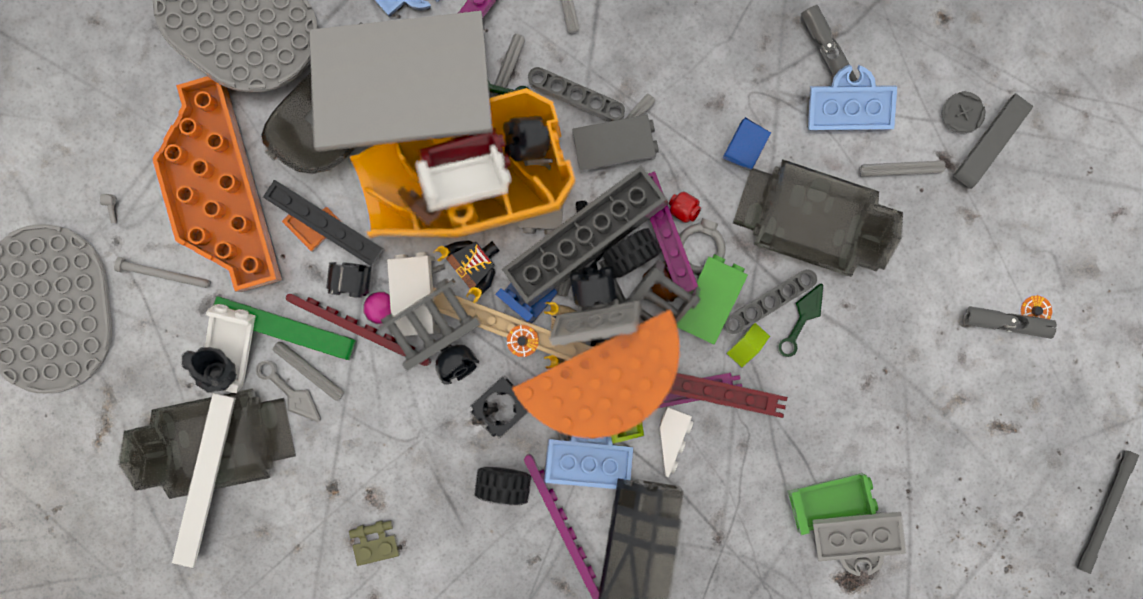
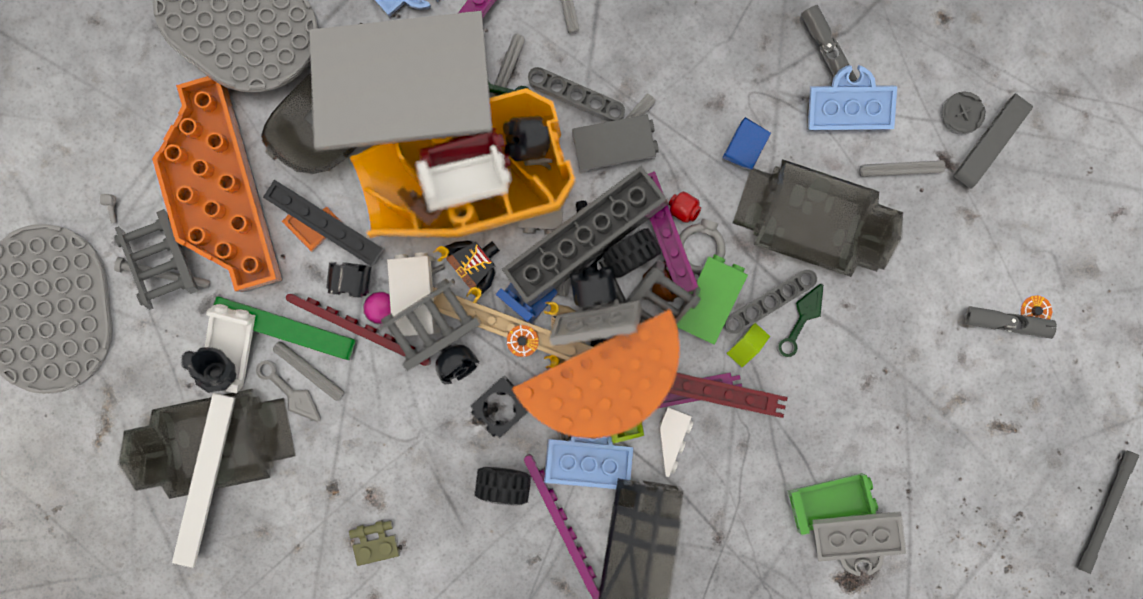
(178, 261): none -> dark grey fence

